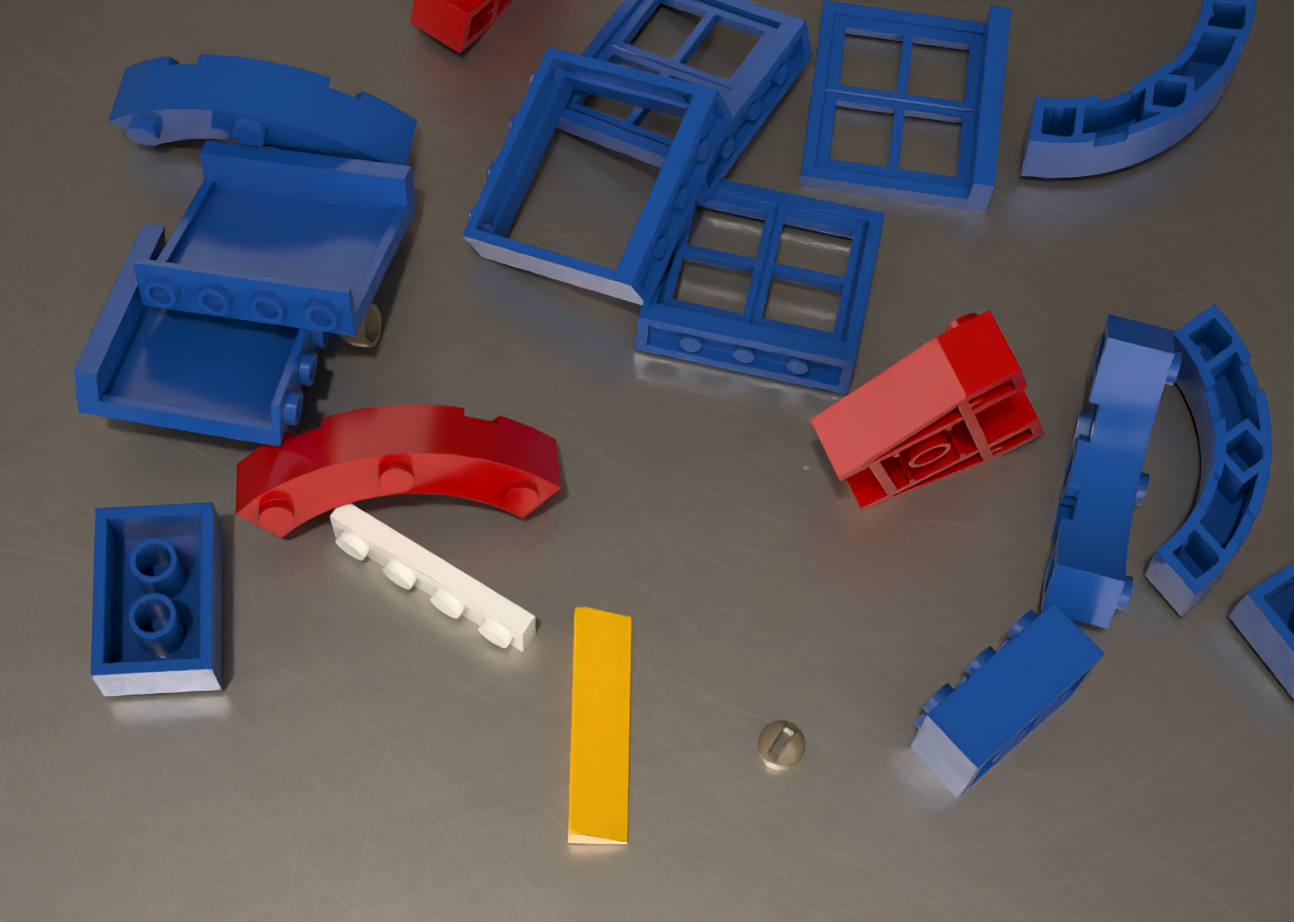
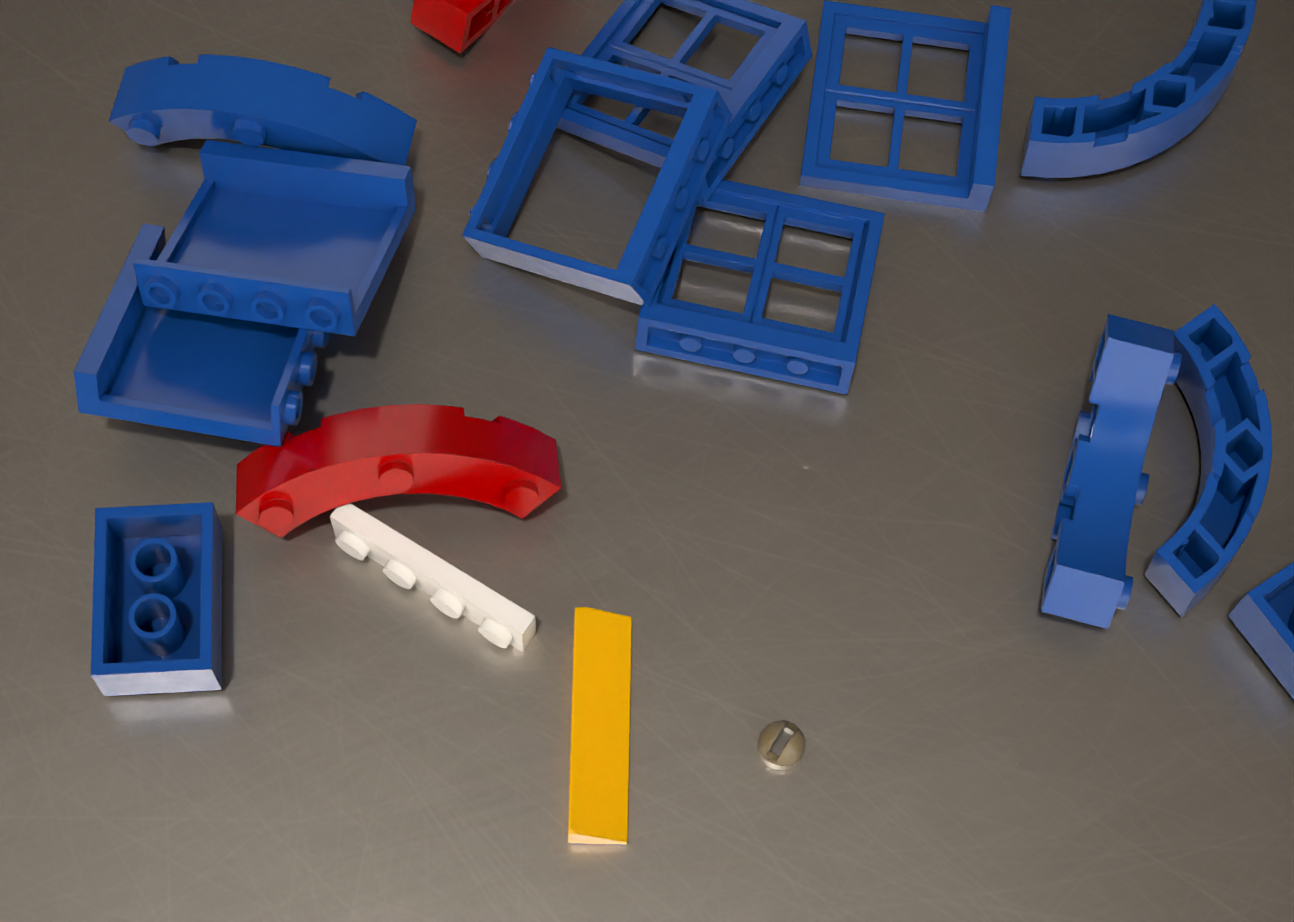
(368, 331): dark tan hinge -> none
(930, 414): red wedge -> none
(1003, 697): blue brick -> none

